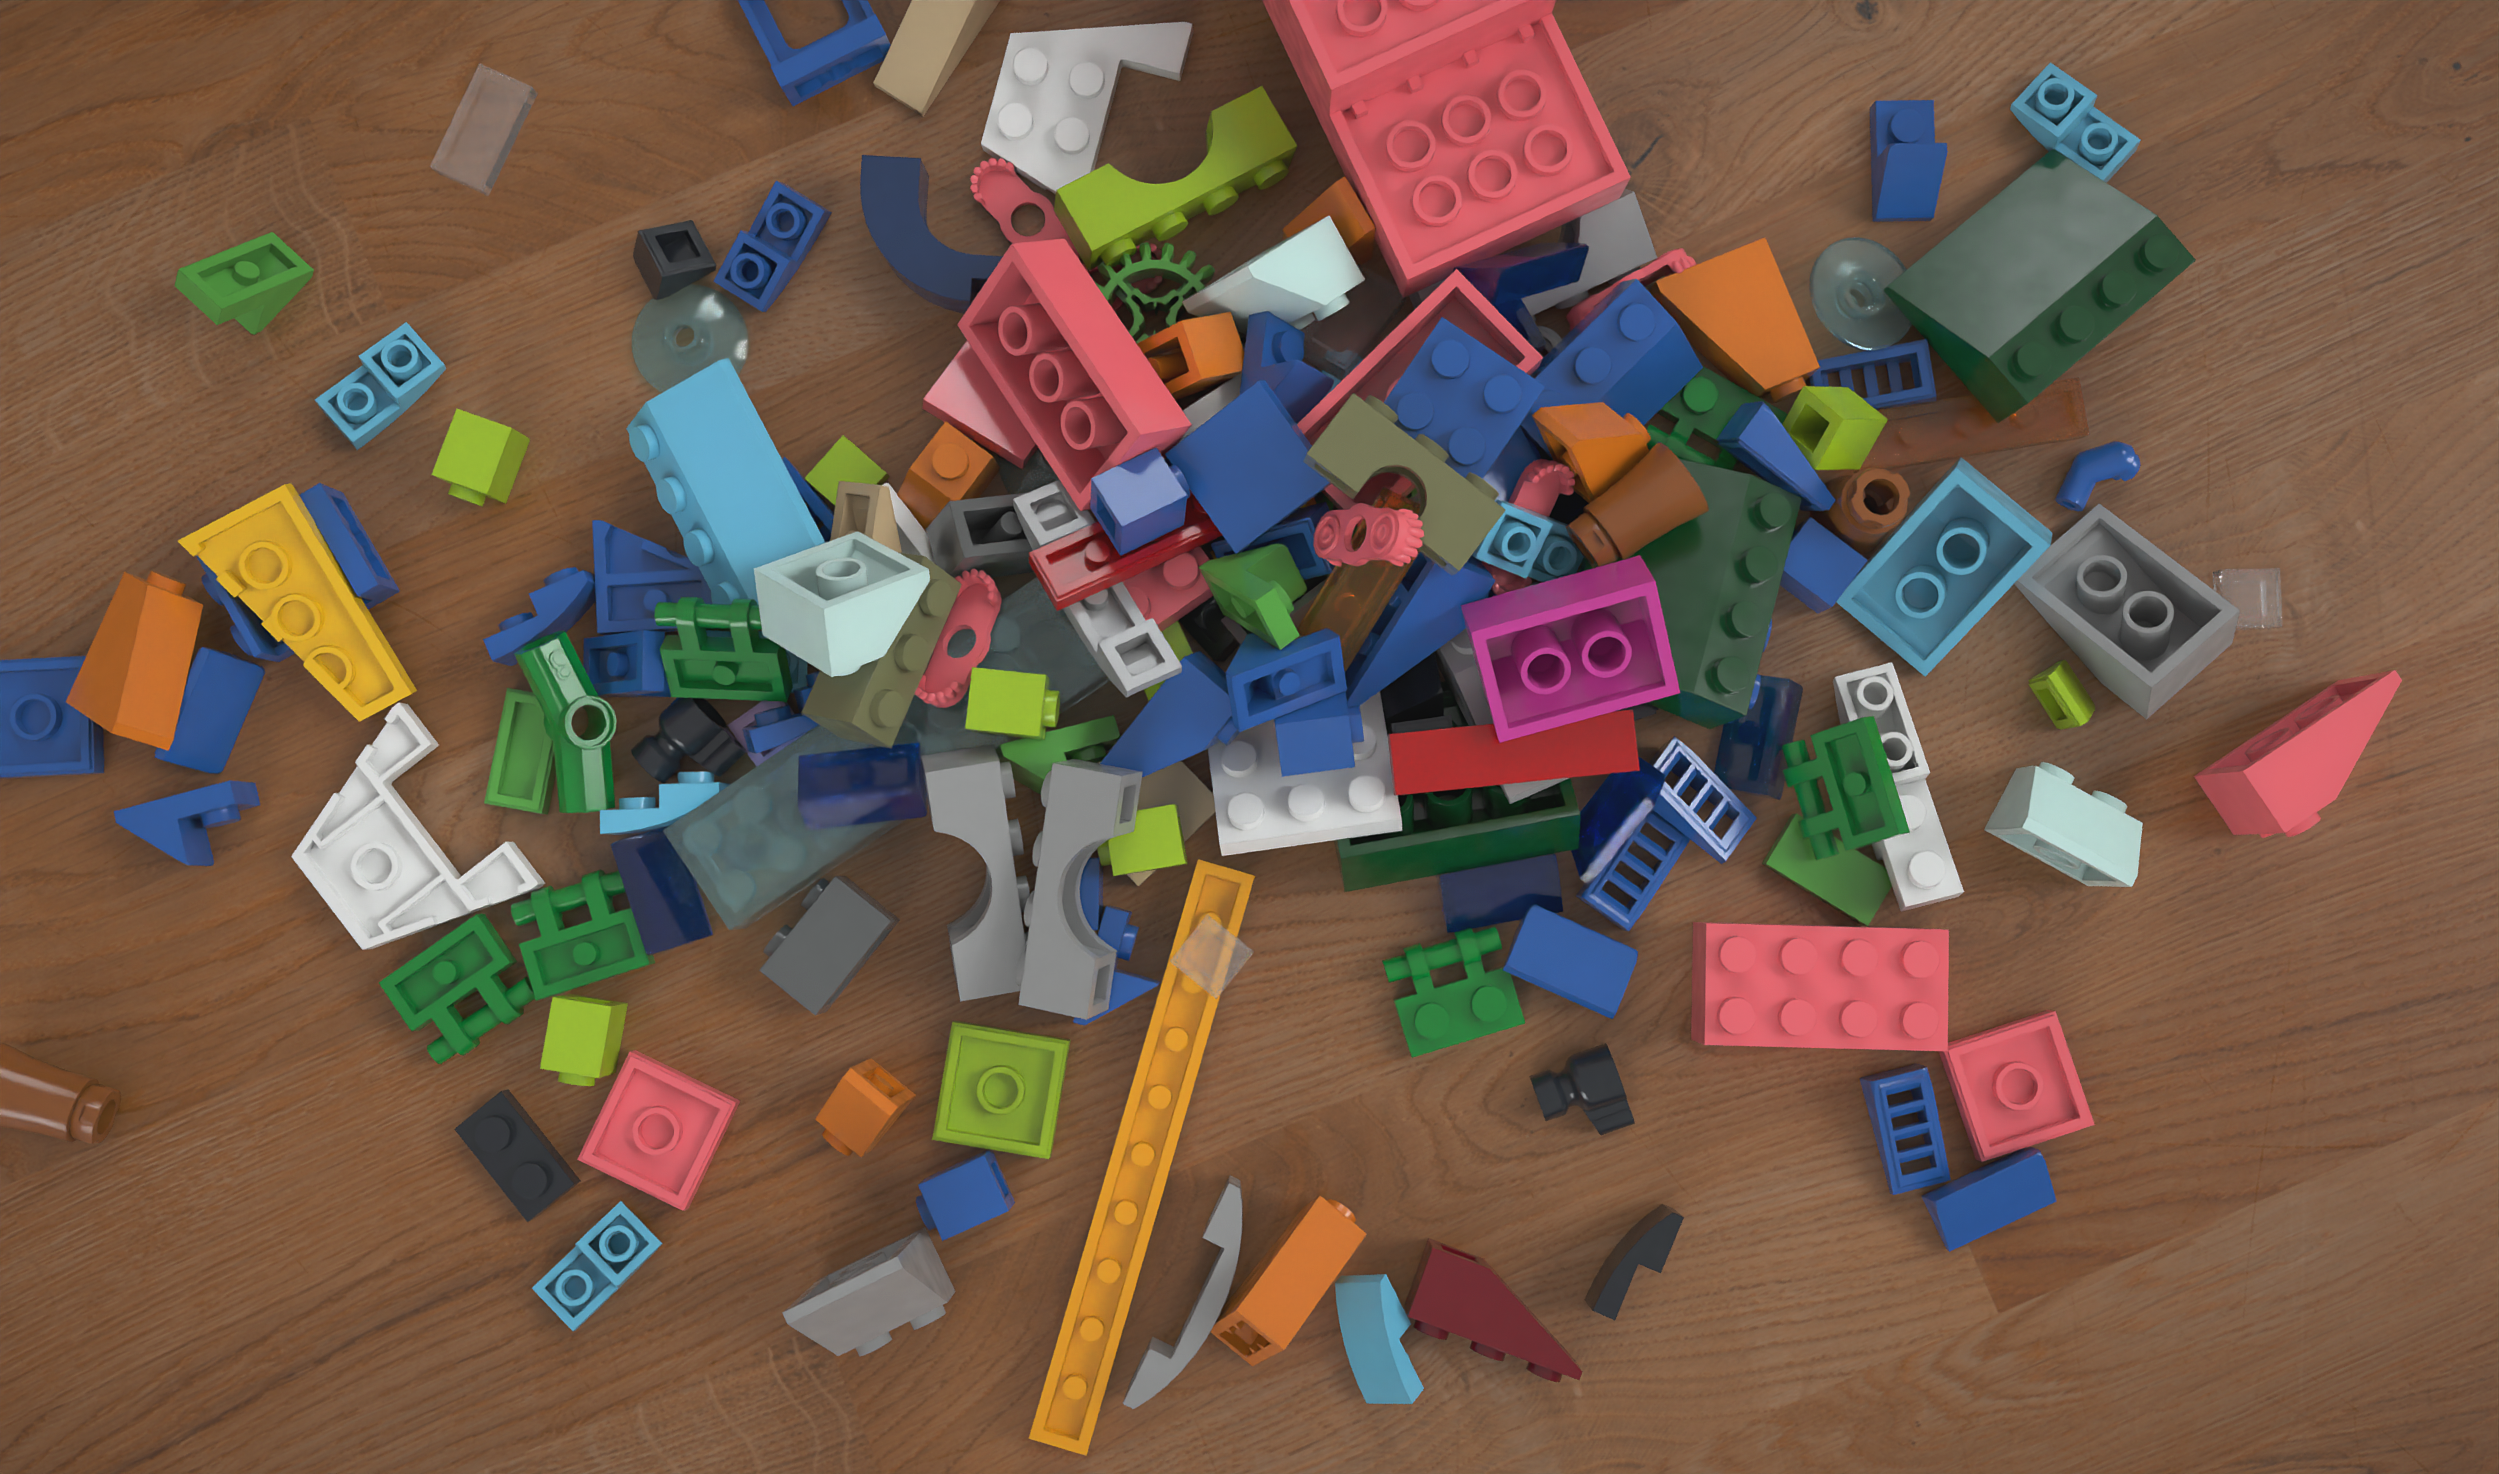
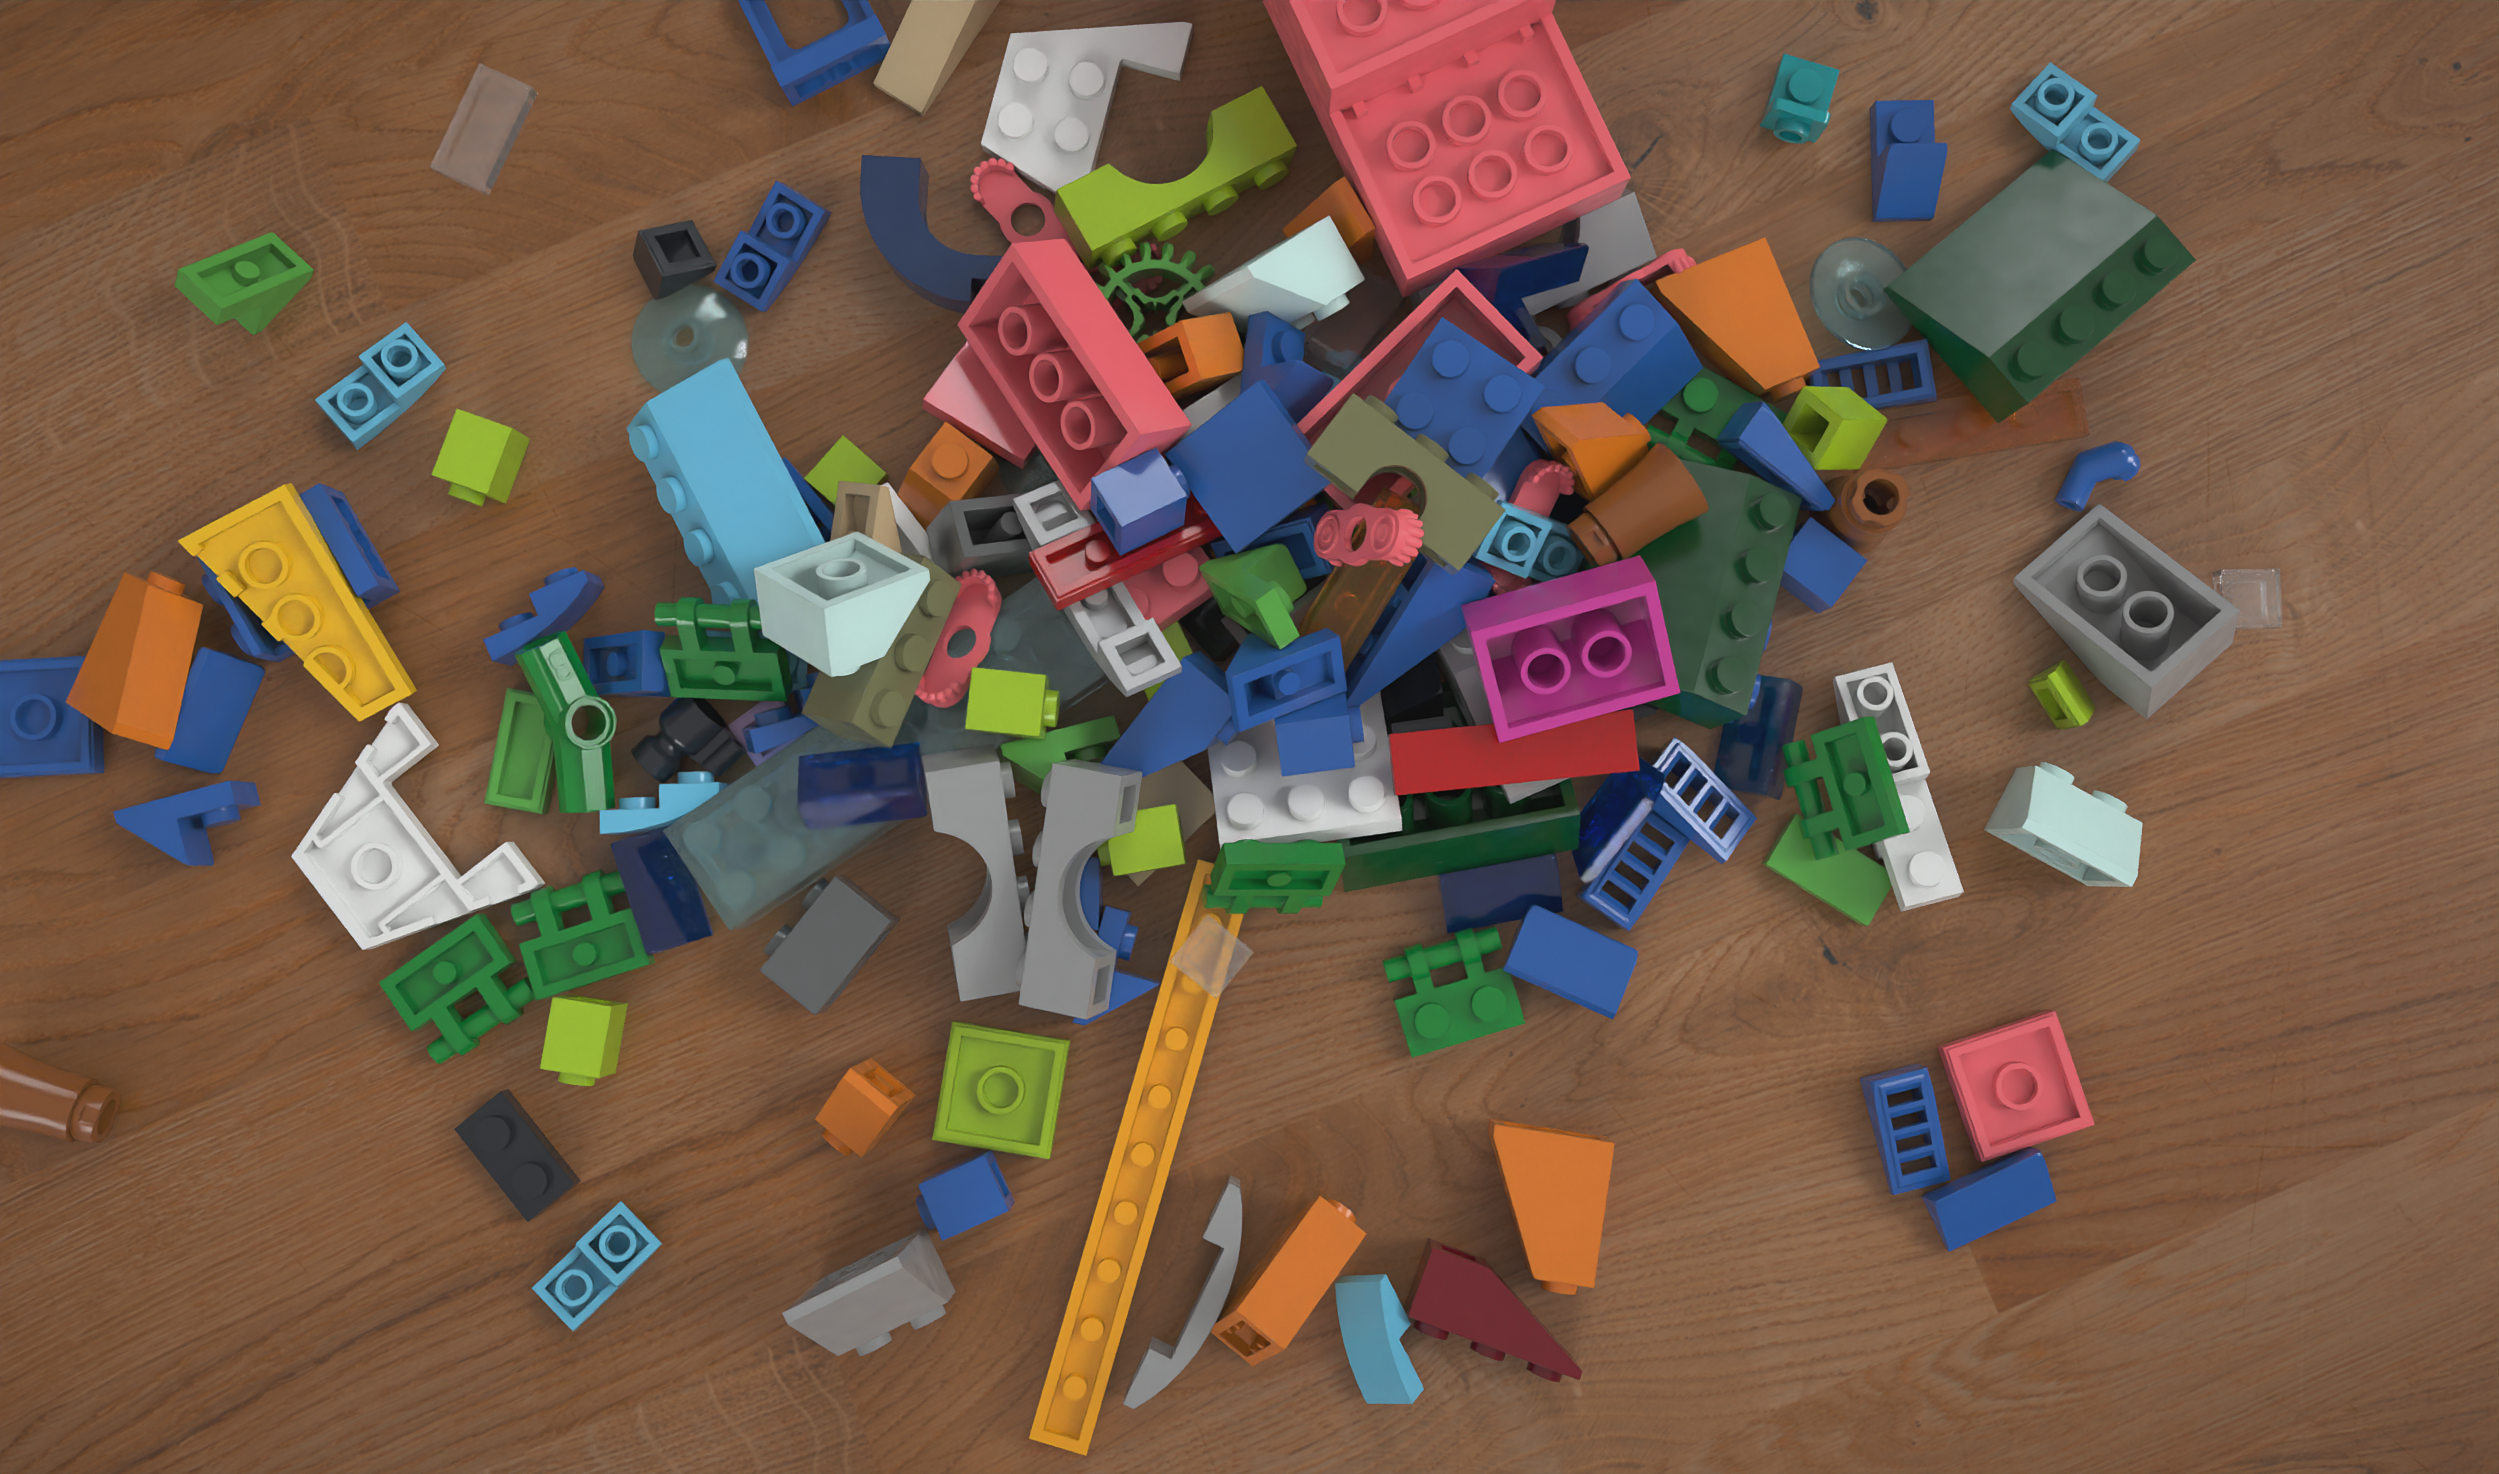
(635, 577): blue wing -> none
(658, 1130): coral tile -> none
(1273, 875): none -> green plate
(1556, 1198): none -> orange slope
(1586, 1082): black piece -> none
(1644, 1244): black slope -> none
(1799, 100): none -> teal bracket
(1820, 986): coral brick -> none
(1945, 566): medium azure slope -> none
(2300, 760): coral slope -> none

